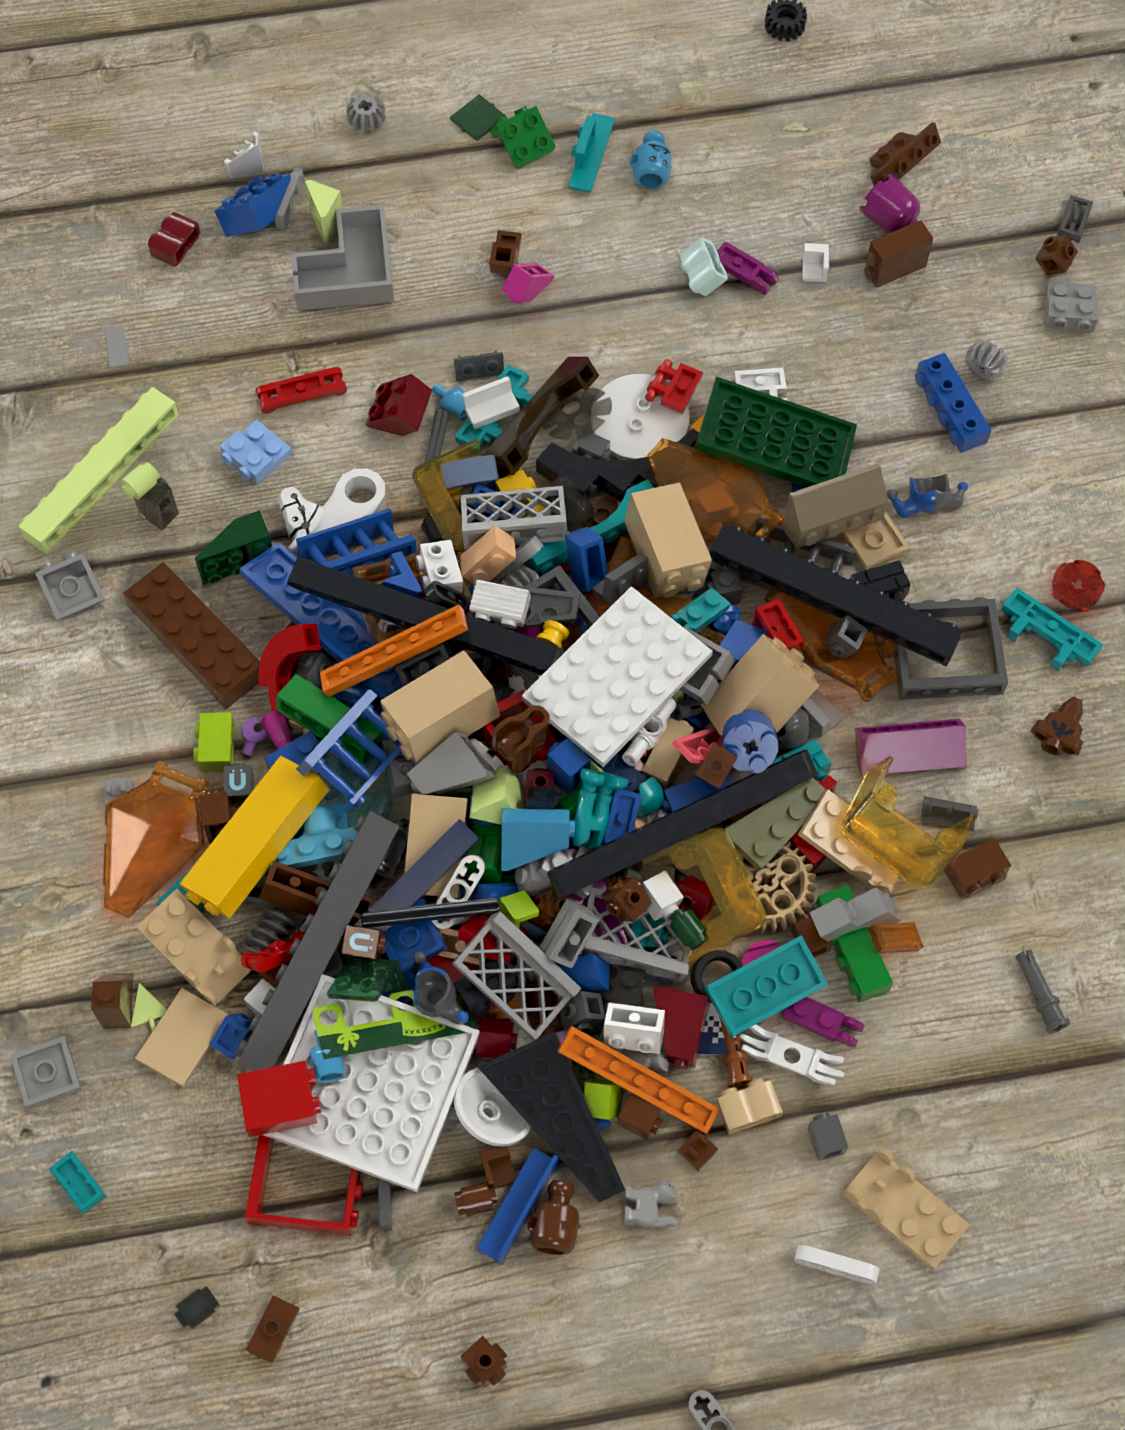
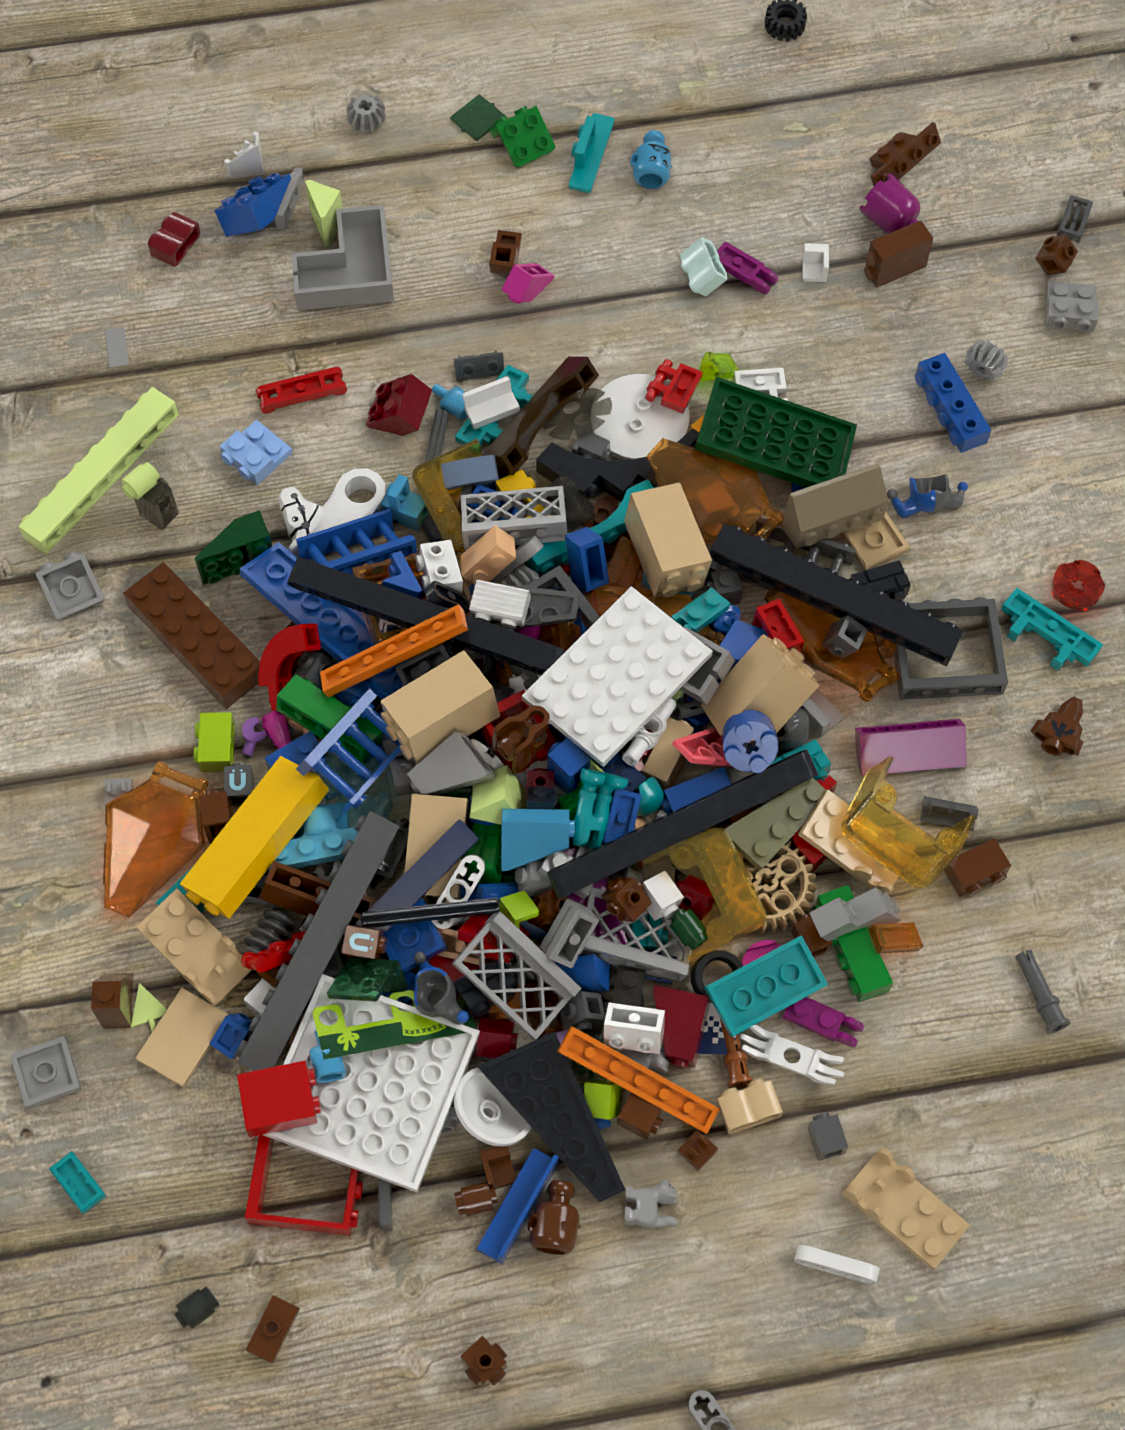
(405, 505): none -> dark azure brick
(553, 633): yellow wheel -> none
(621, 579): dark grey bracket -> none
(716, 766): reddish brown bracket -> none
(717, 365): none -> clear neon green tile

